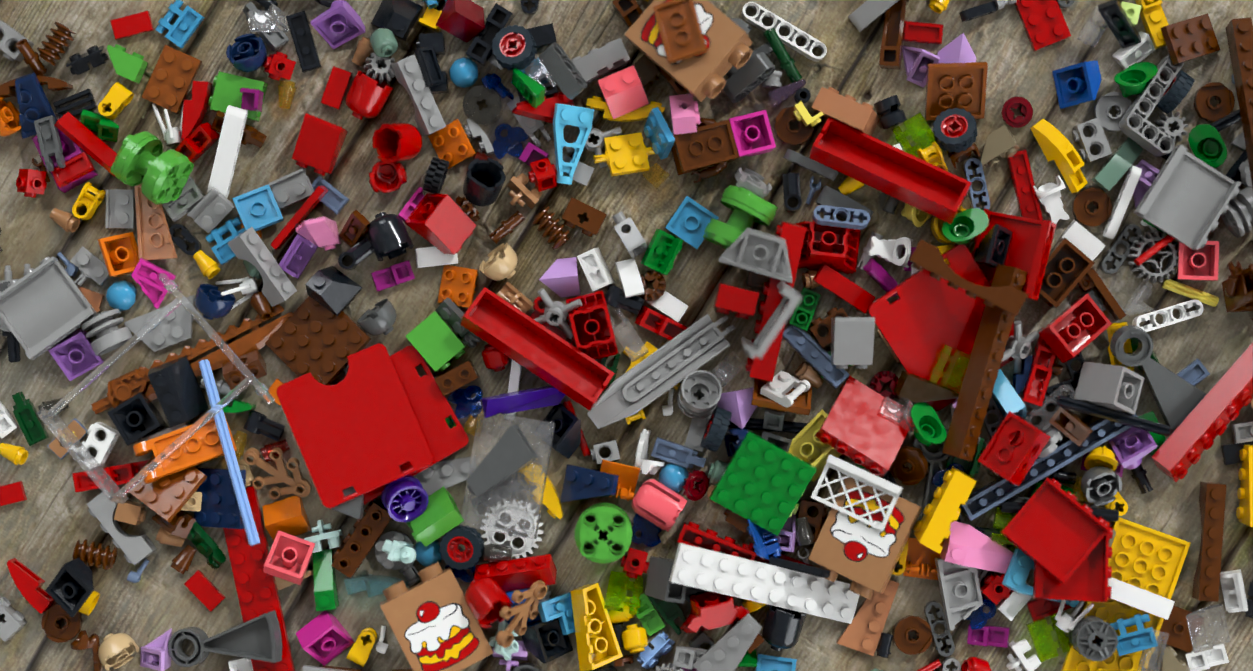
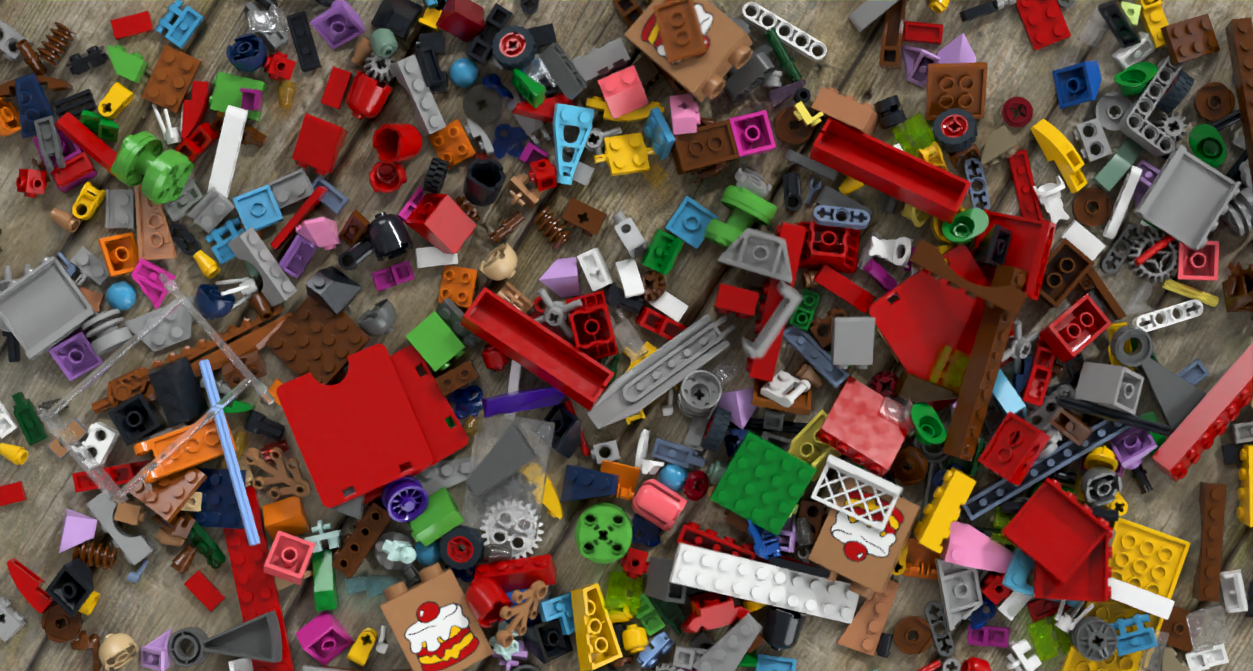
(76, 529): none -> lavender slope

